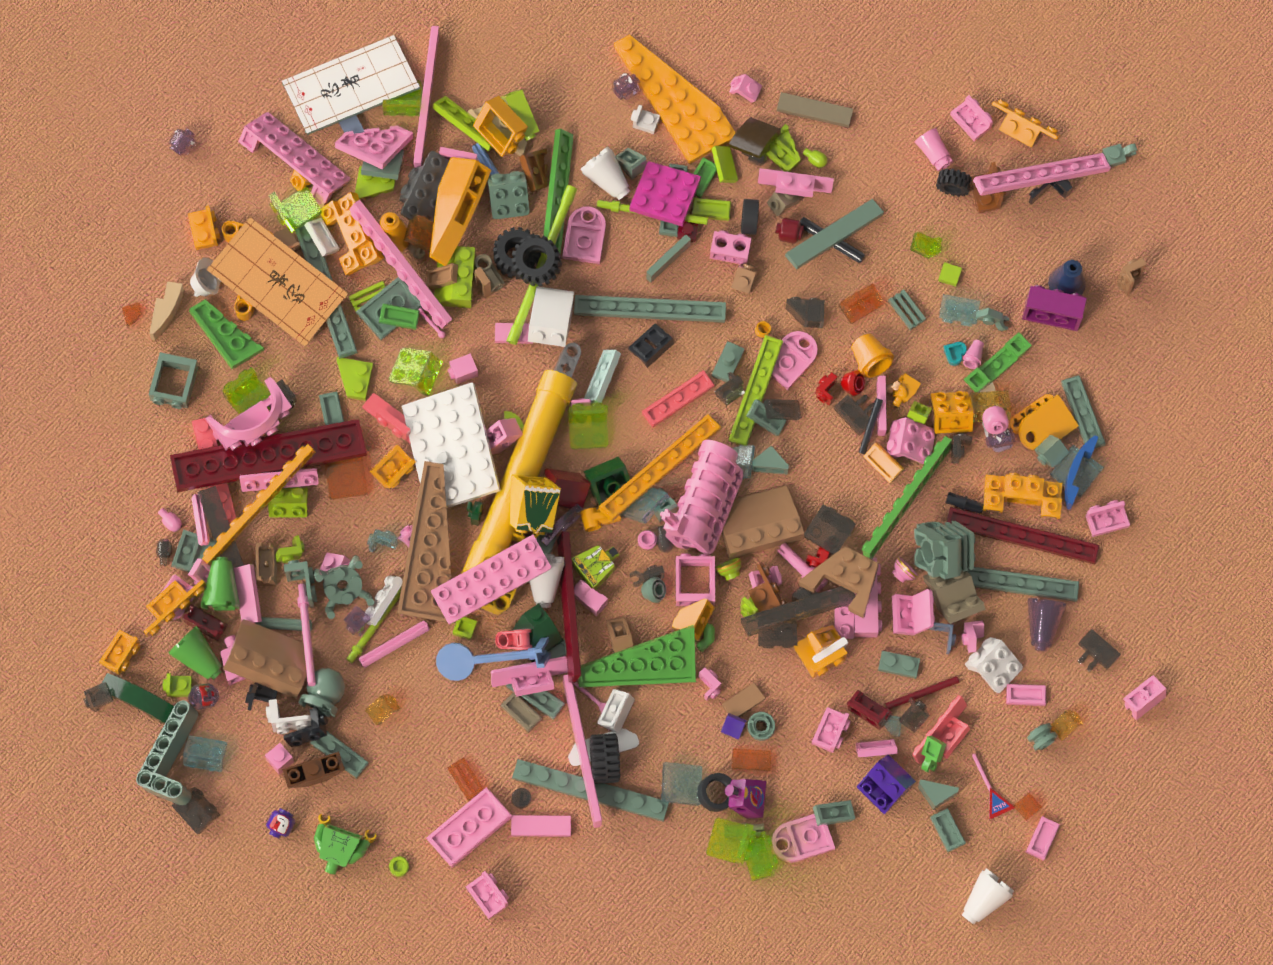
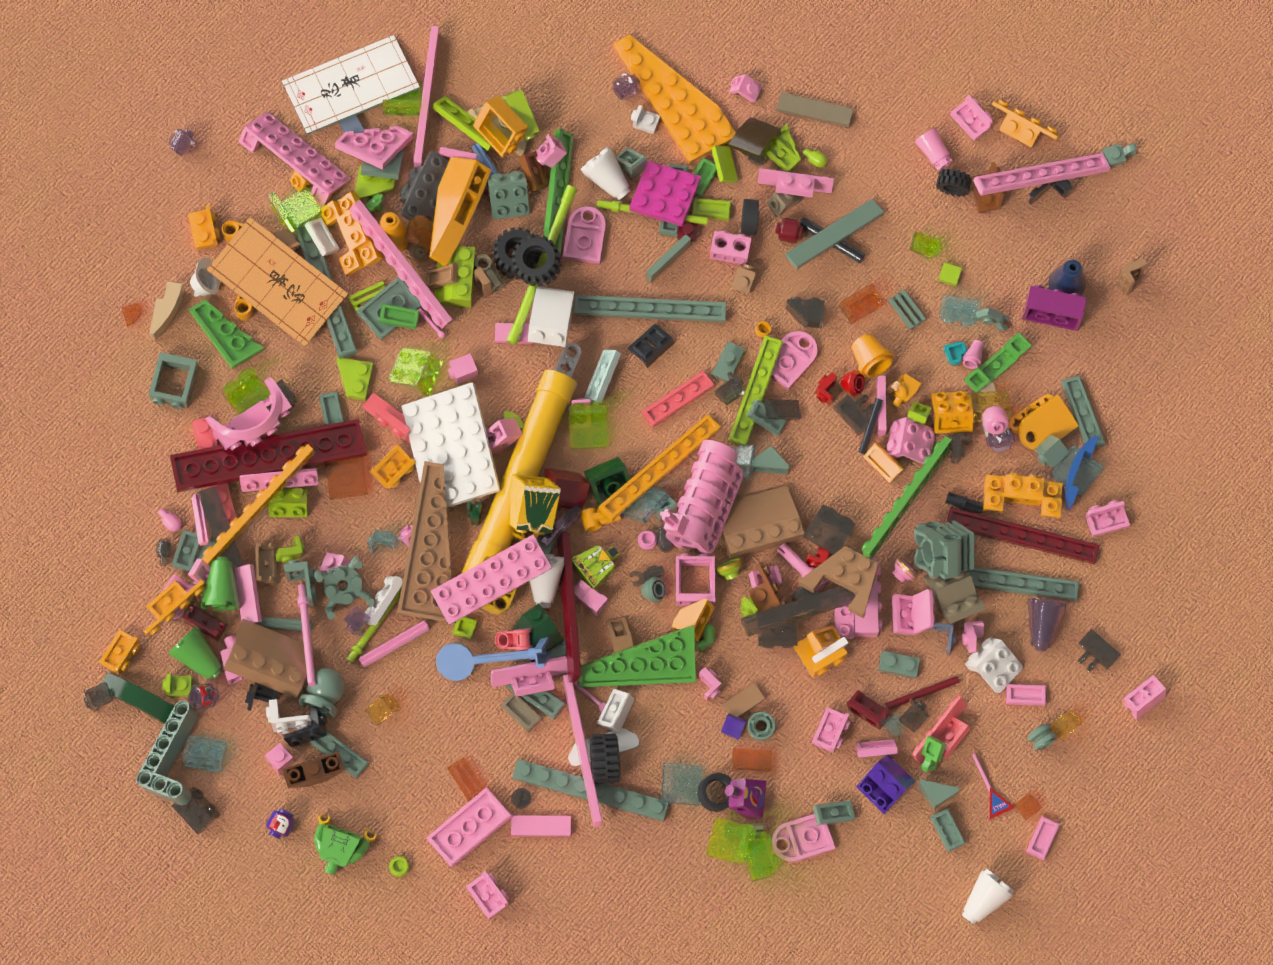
(375, 203): none -> bright green plant
(550, 151): none -> bright pink brick

